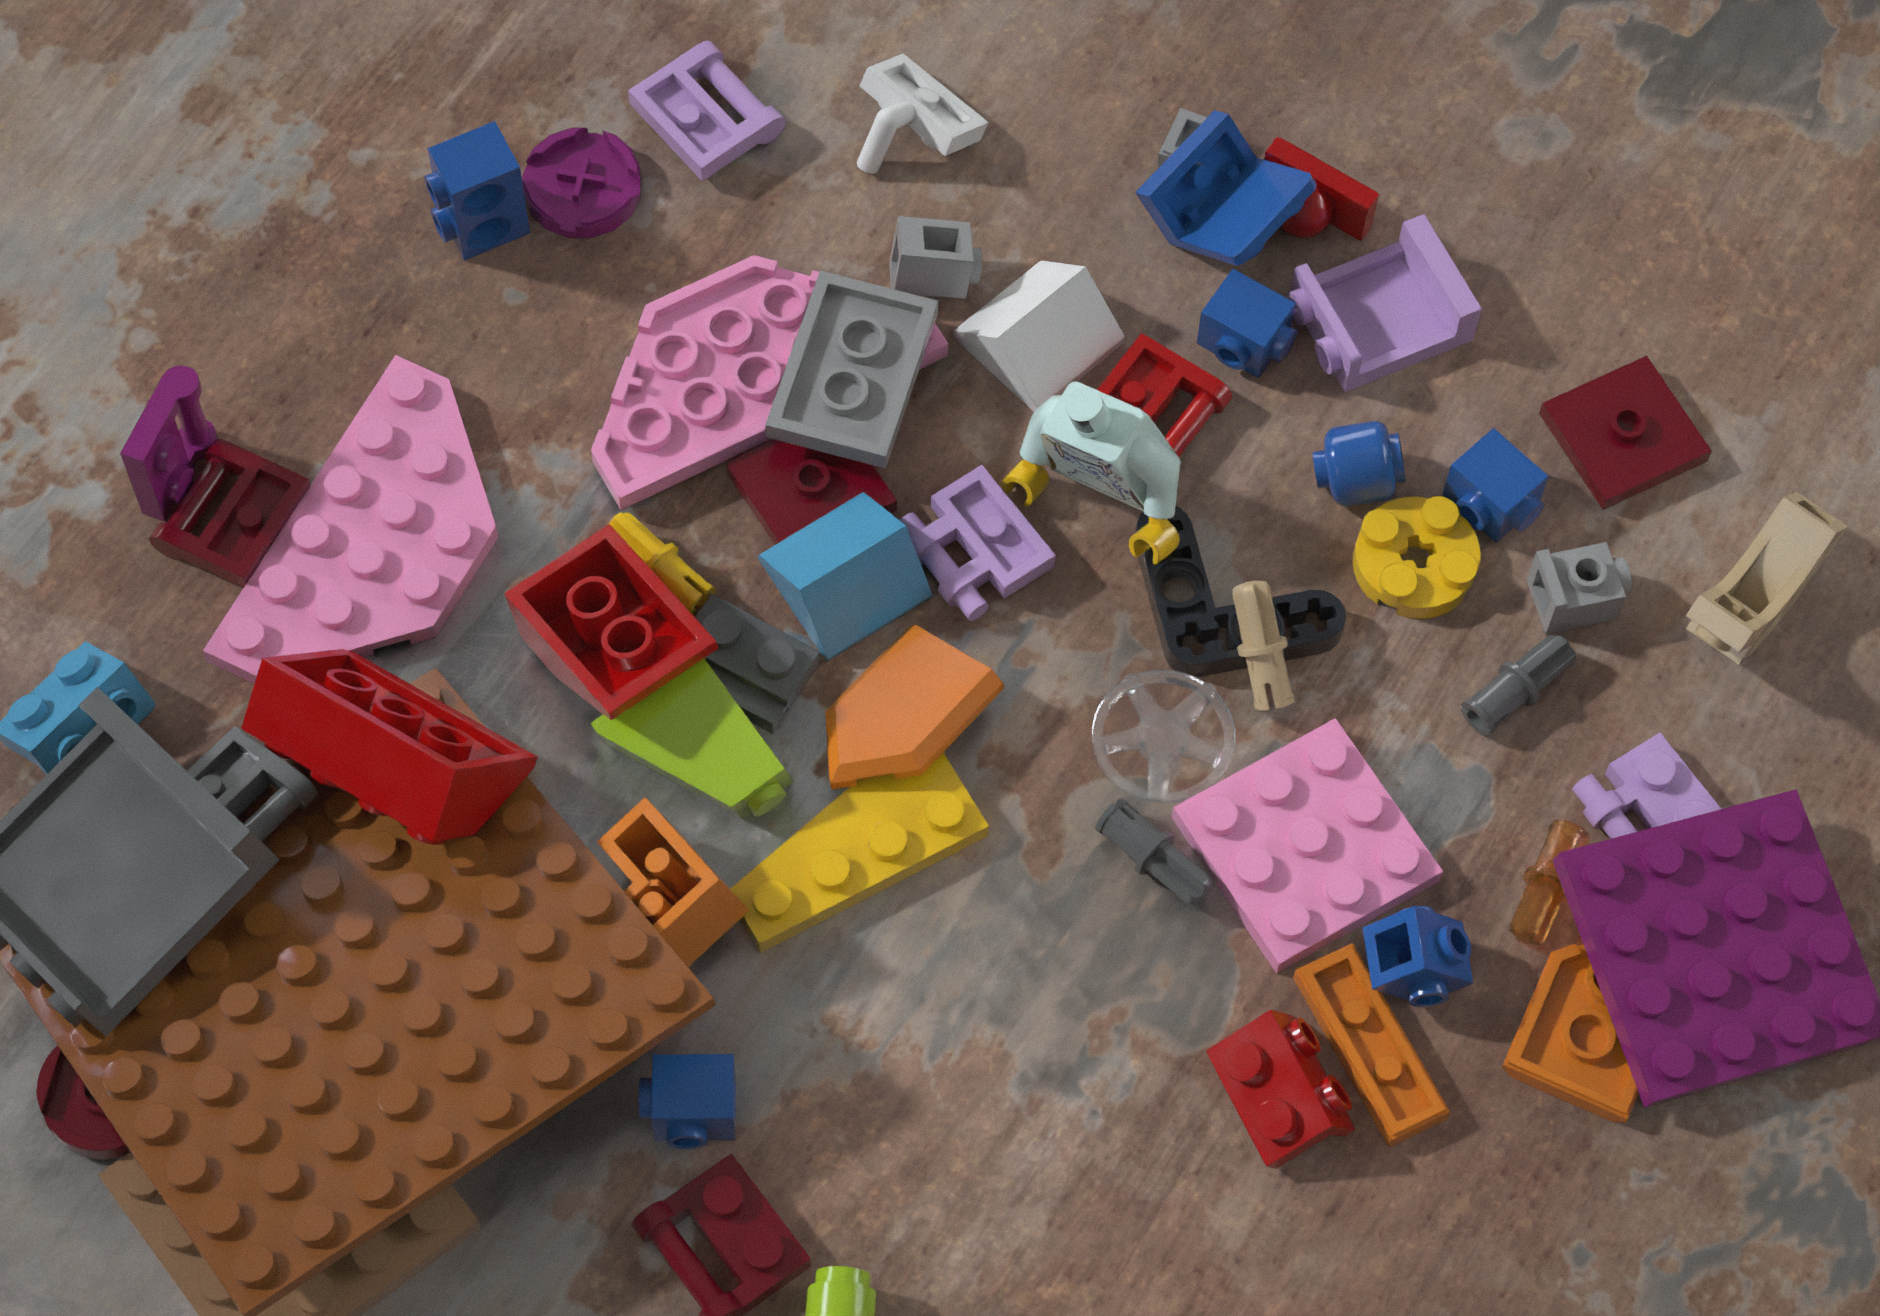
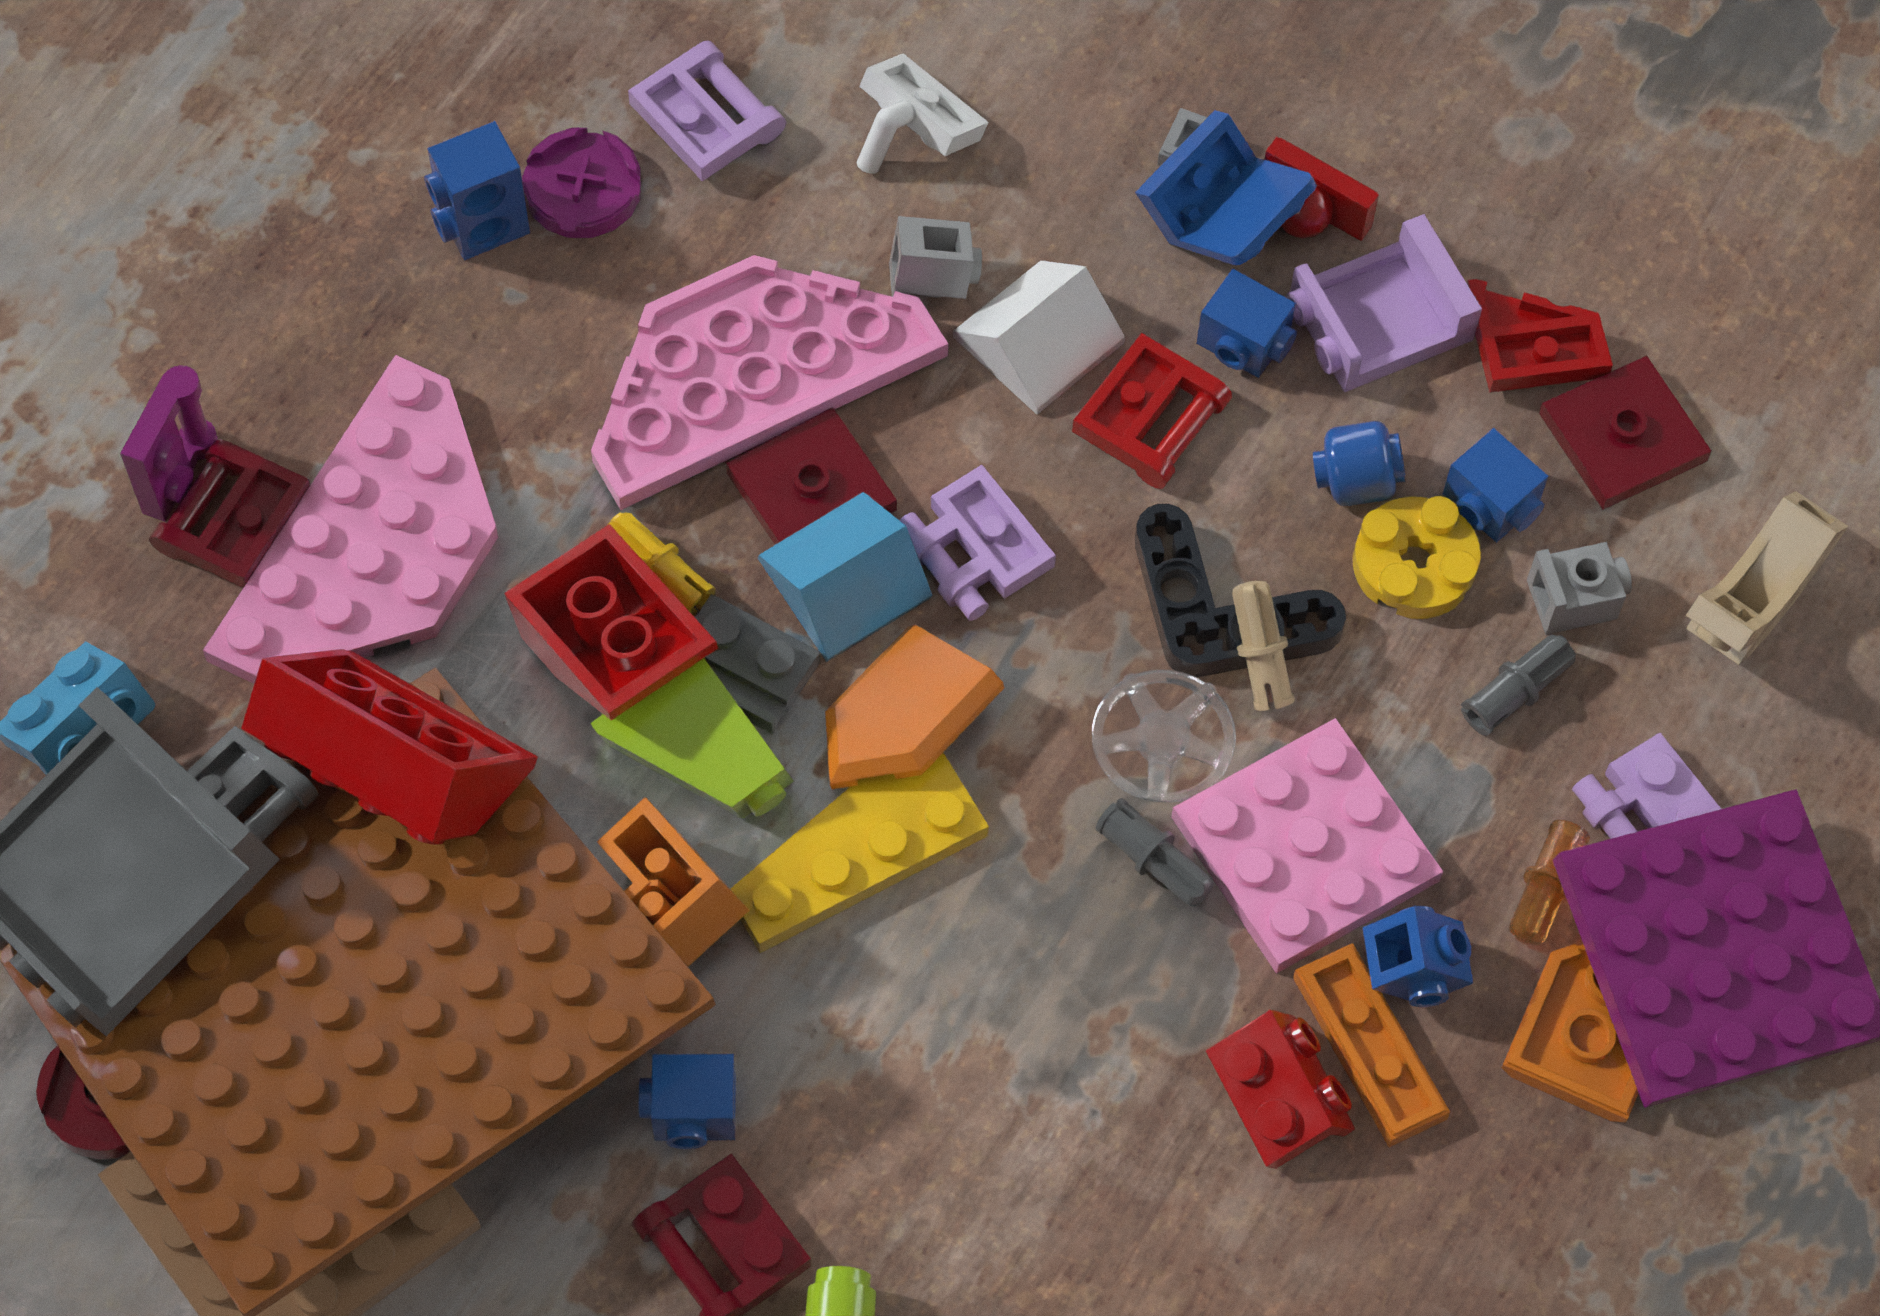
(852, 369): light grey plate -> none
(1108, 450): light aqua torso -> none
(1537, 341): none -> red wing

